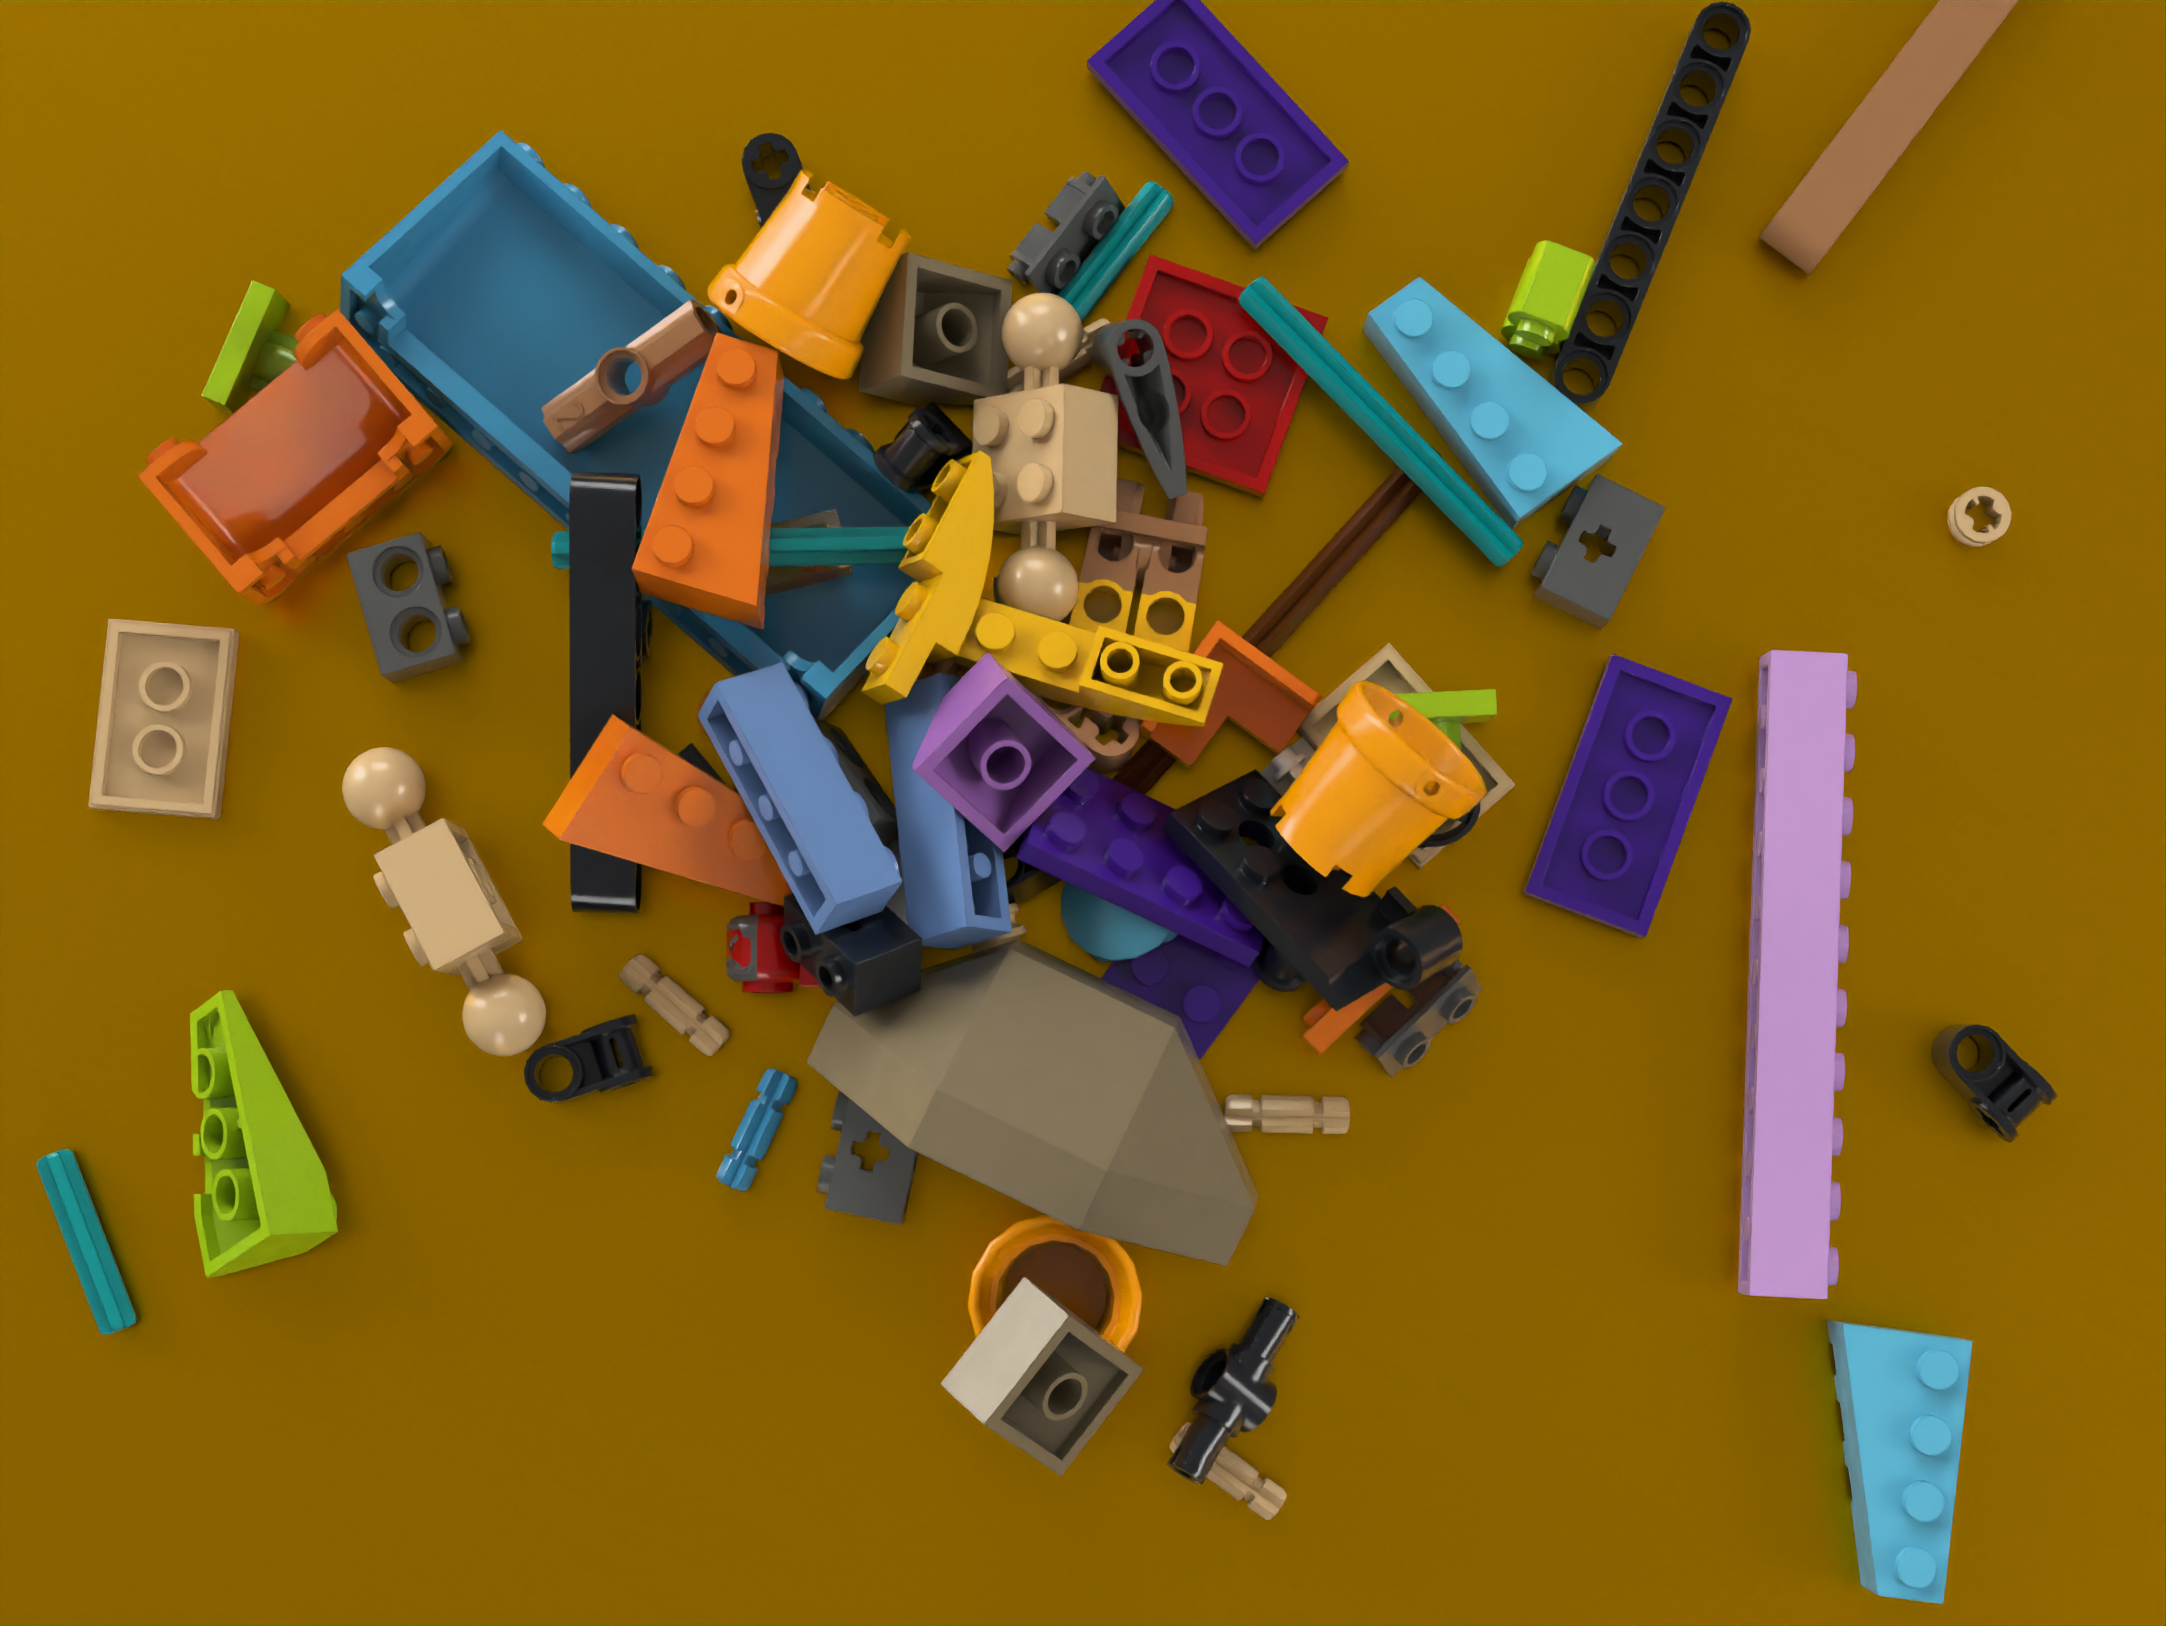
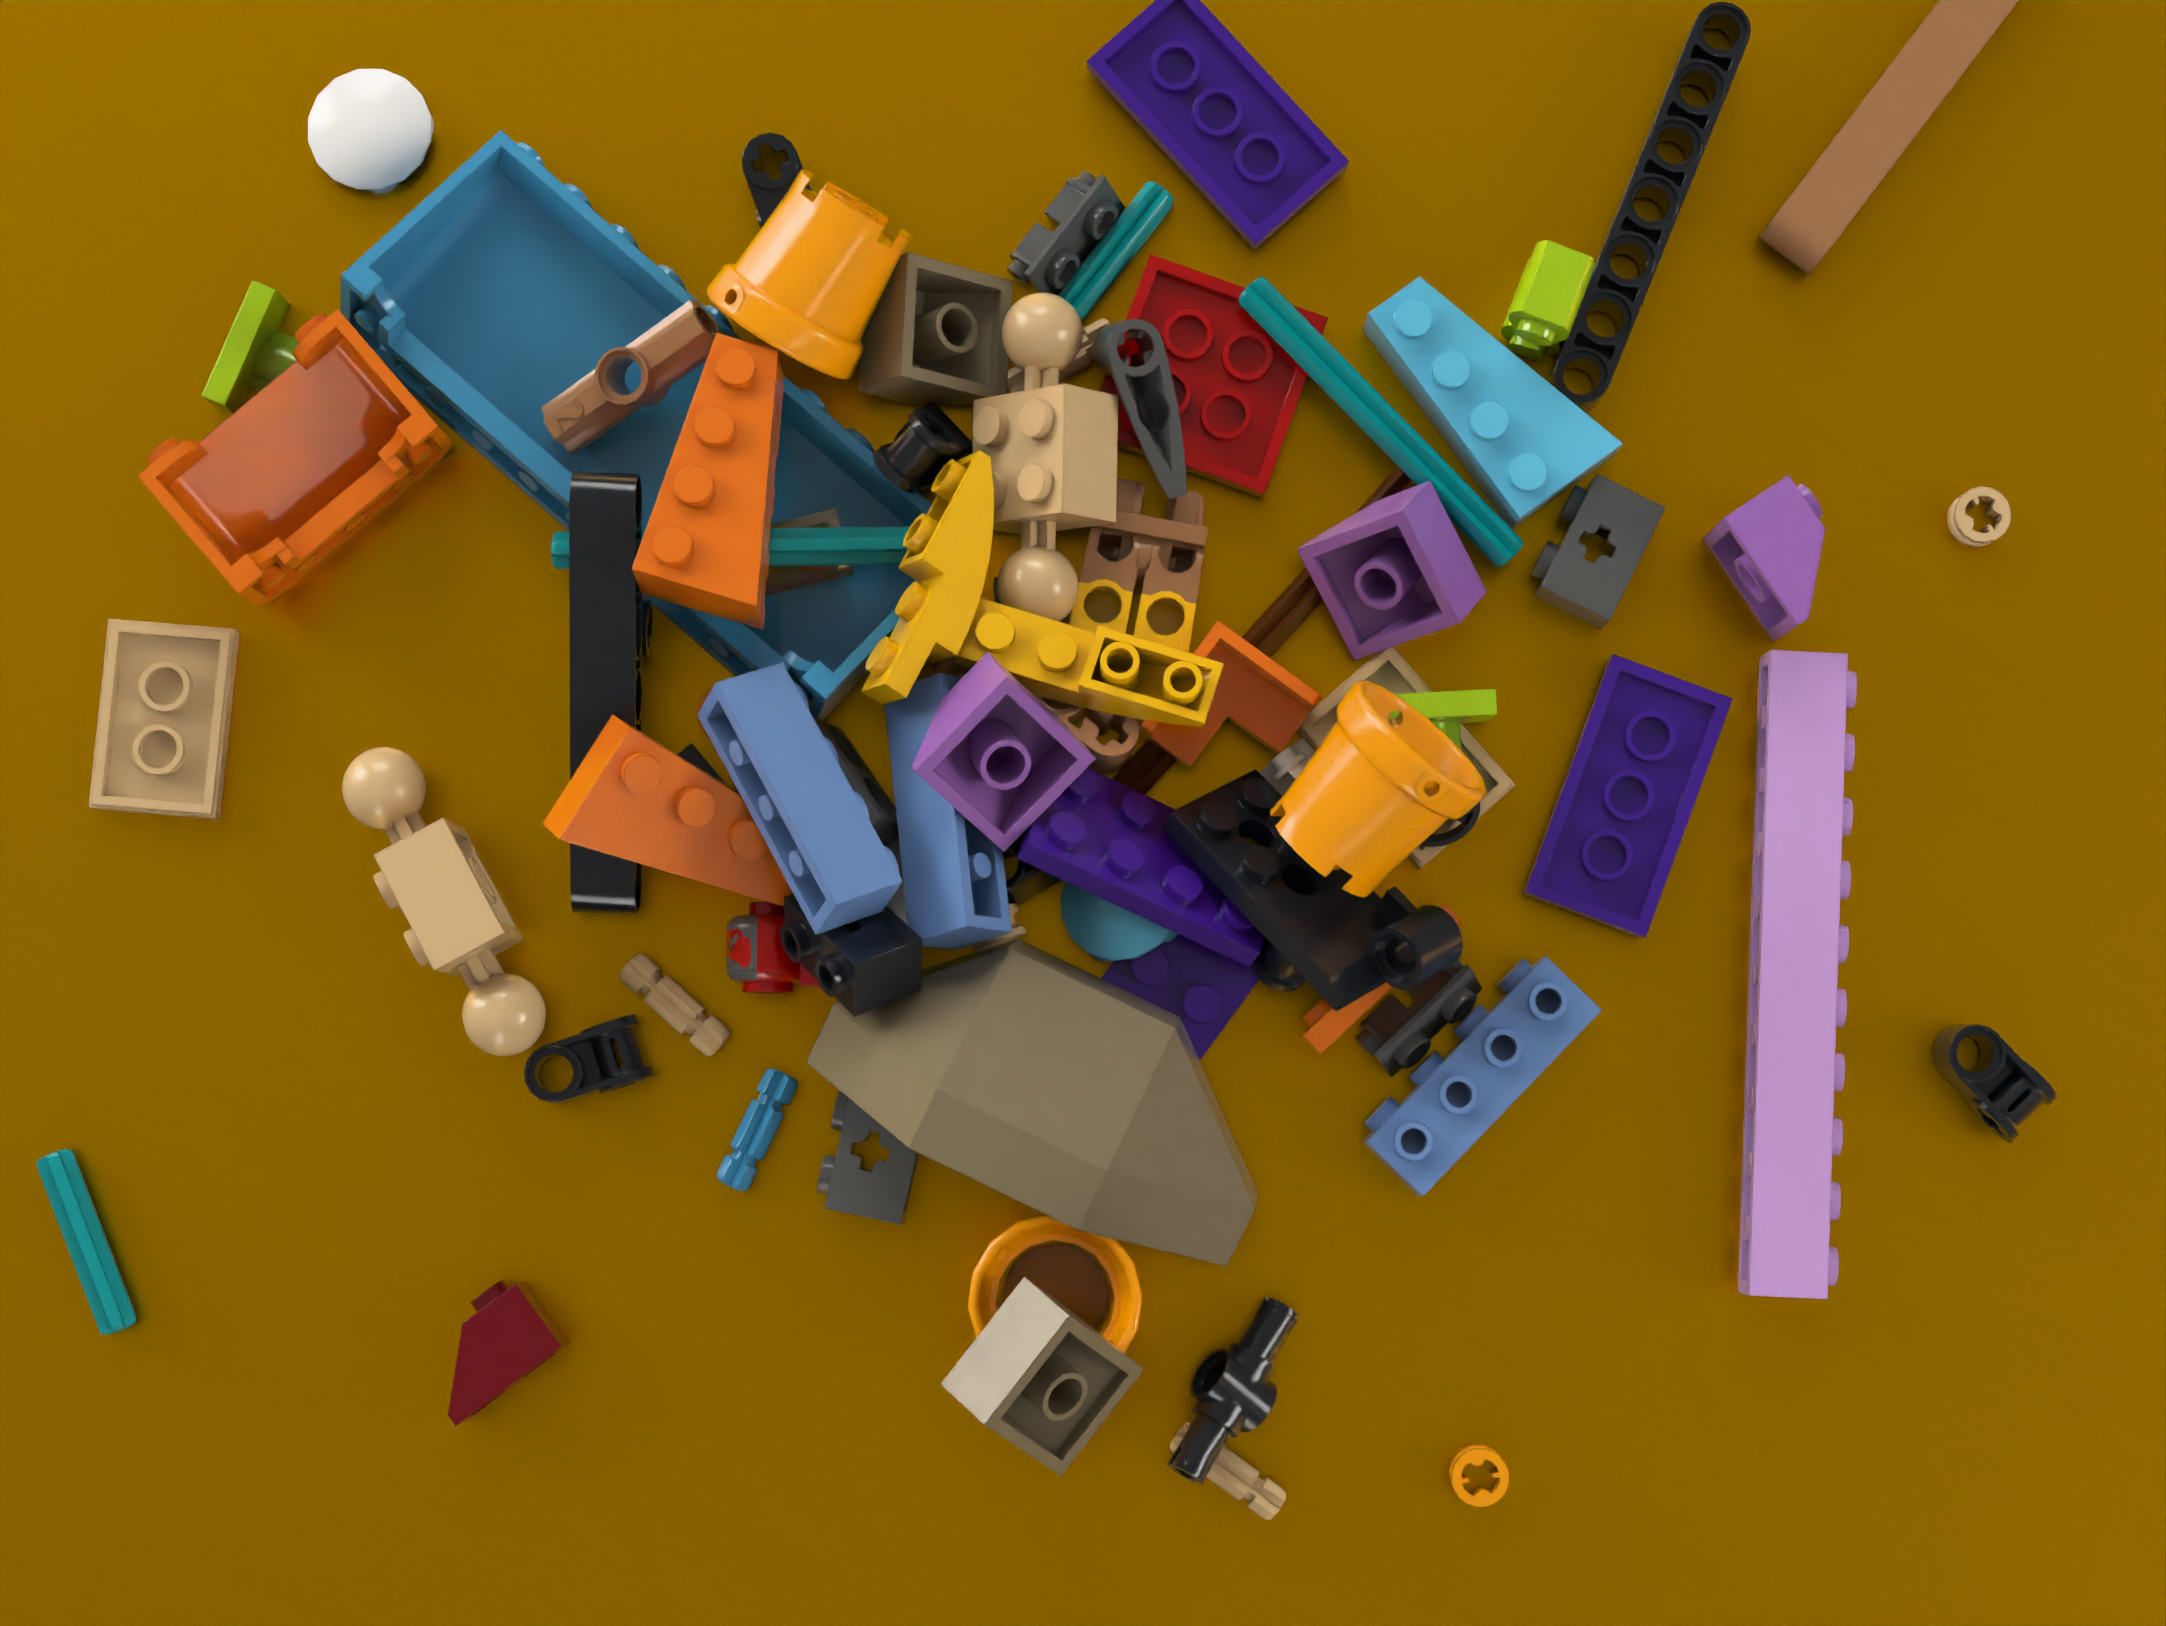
(262, 1174): lime wedge -> none
(370, 130): none -> white dish
(393, 613): dark grey brick -> none
(501, 1347): none -> dark red slope
(1287, 1114): tan axle -> none
(1393, 571): none -> medium lavender slope
(1476, 1456): none -> light orange bush
(1481, 1075): none -> medium blue brick
(1773, 554): none -> medium lavender slope
(1902, 1450): medium azure wedge -> none

